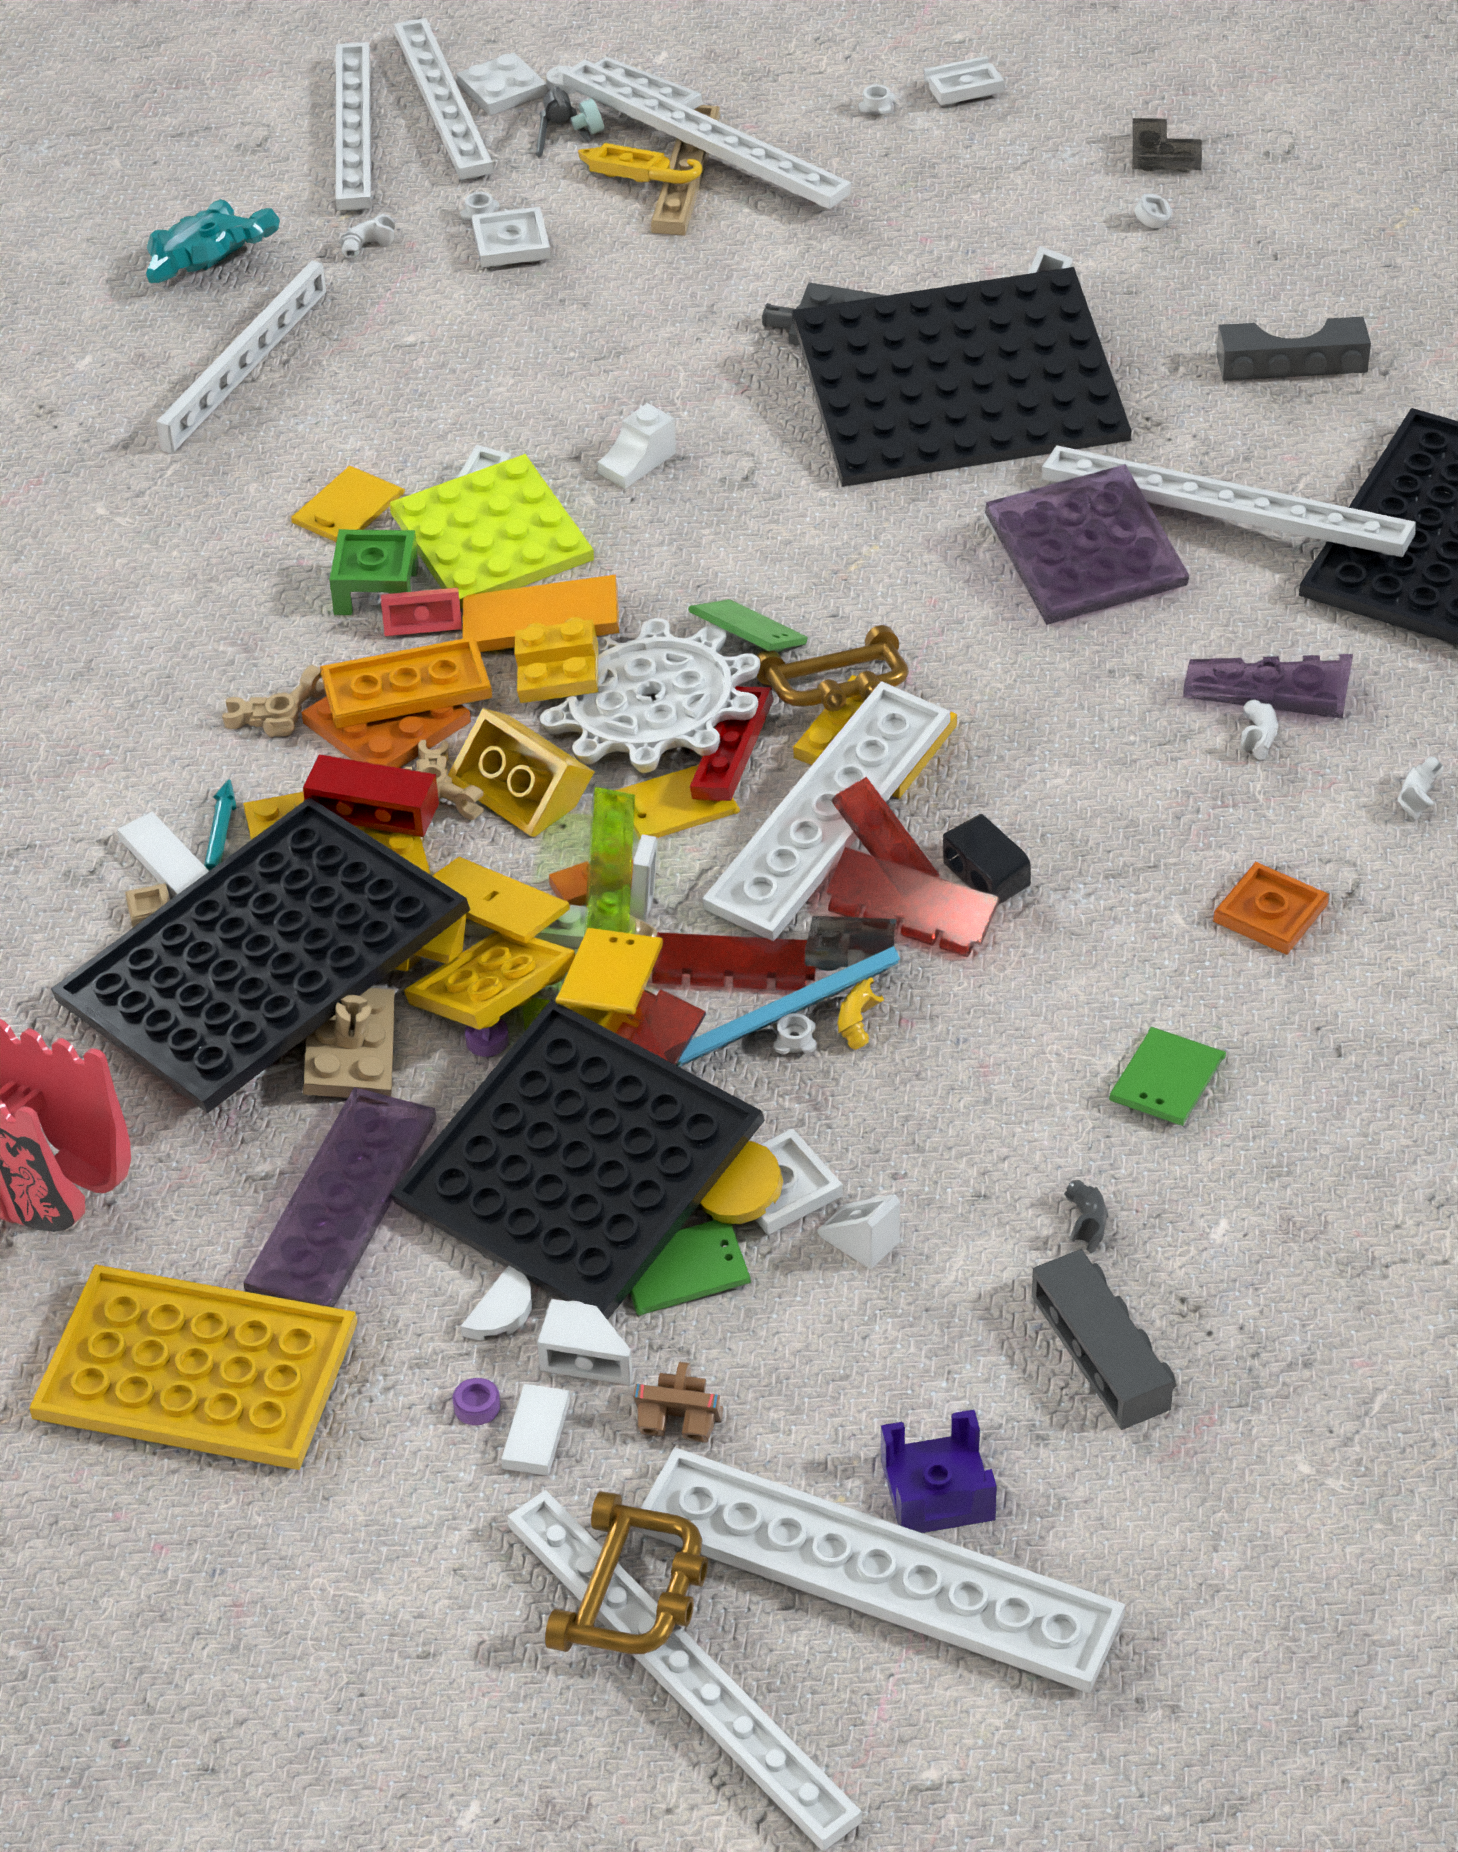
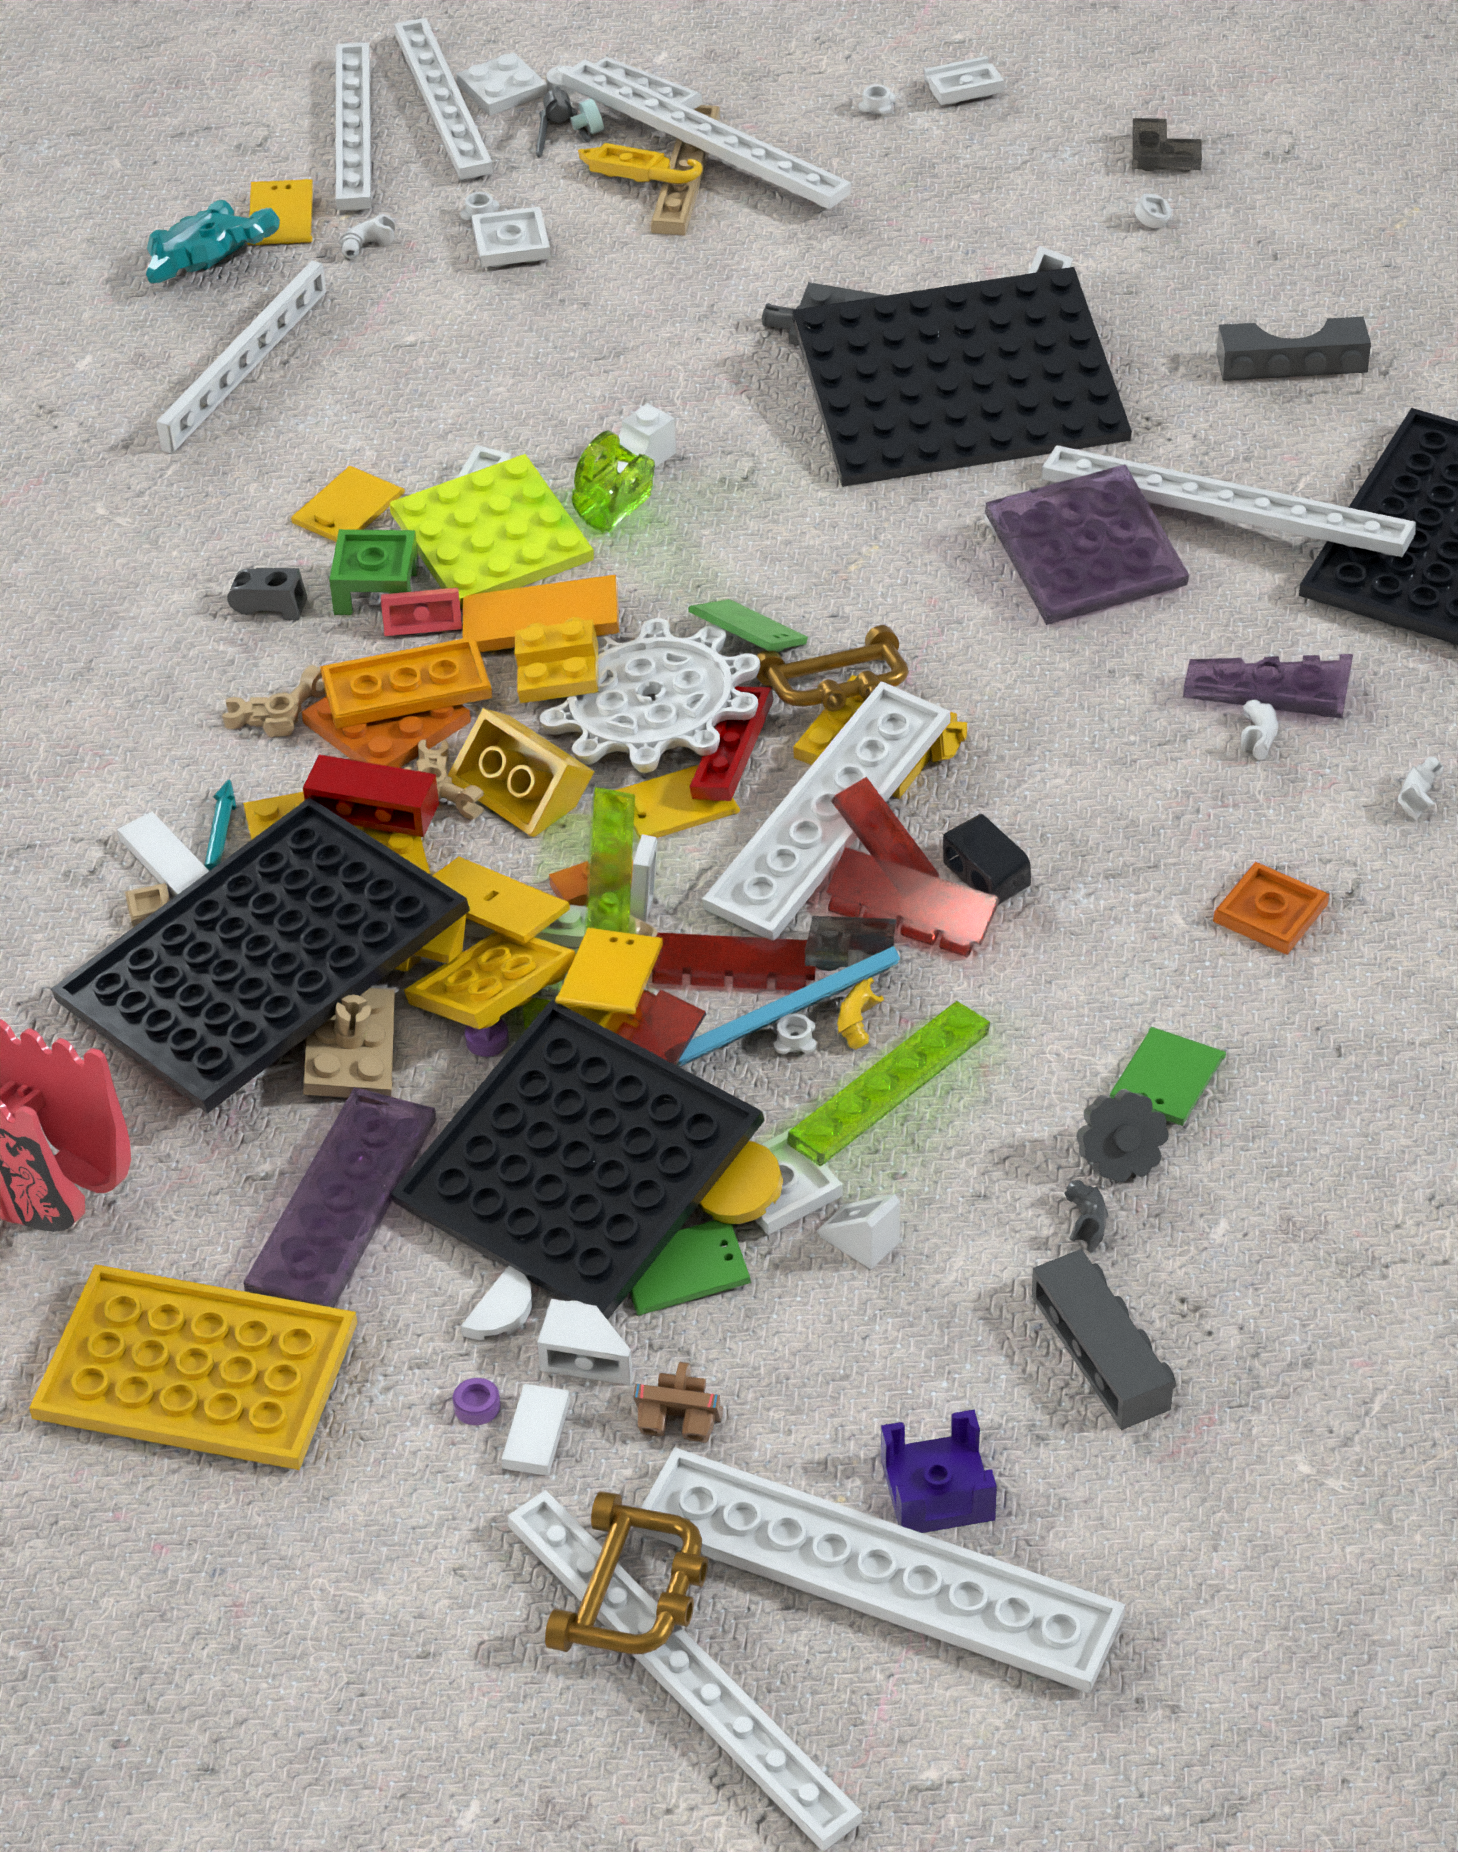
(268, 591): none -> dark grey leg
(292, 204): none -> yellow container
(601, 492): none -> clear neon green piece
(887, 1083): none -> clear neon green plate
(949, 741): none -> yellow tile
(1122, 1135): none -> dark grey plant

